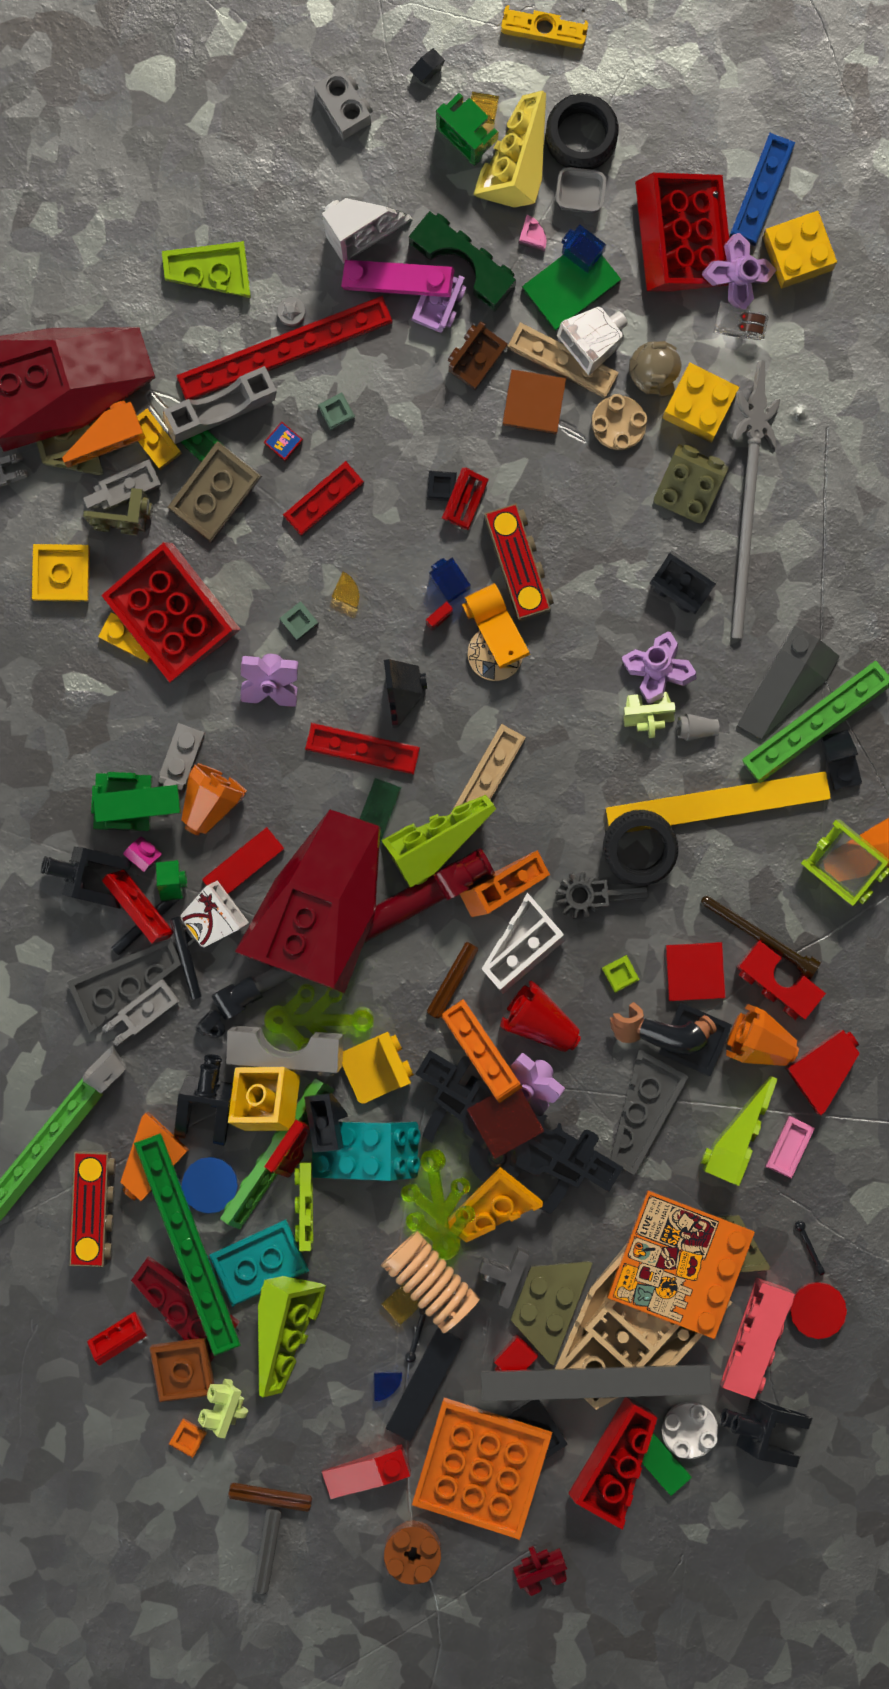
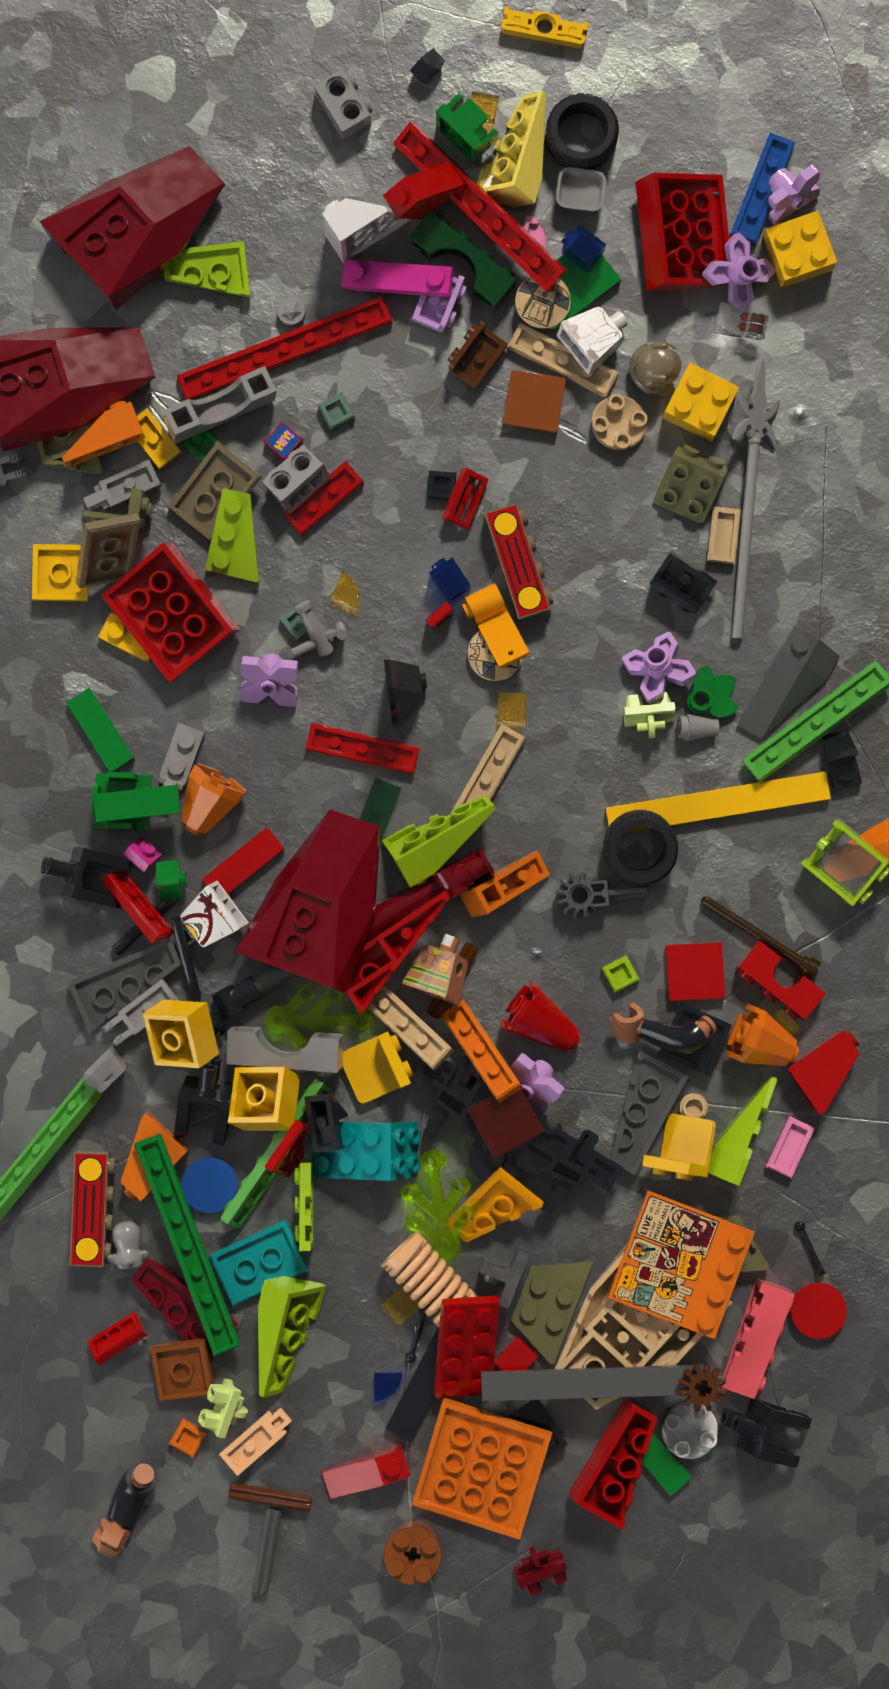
(100, 730): none -> green tile
(107, 550): none -> dark tan tile
(124, 1507): none -> piece
(127, 1243): none -> light grey animal
(136, 222): none -> dark red wedge
(180, 1033): none -> yellow brick
(233, 538): none -> lime wing
(255, 1440): none -> light nougat hinge
(300, 482): none -> light grey brick
(318, 636): none -> light grey piece
(387, 951): none -> red wedge
(410, 1028): none -> tan tile
(423, 191): none -> red slope
(438, 971): none -> nougat torso
(465, 1345): none -> red plate
(485, 211): none -> red plate
(512, 707): none -> clear yellow tile
(523, 945): white wedge -> none
(540, 307): none -> dish
(684, 1147): none -> yellow bracket
(693, 1105): none -> tan plate
(710, 1379): none -> reddish brown gear
(715, 691): none -> green plate
(723, 535): none -> tan tile
(786, 1021): none -> clear yellow tile
(792, 192): none -> lavender plant

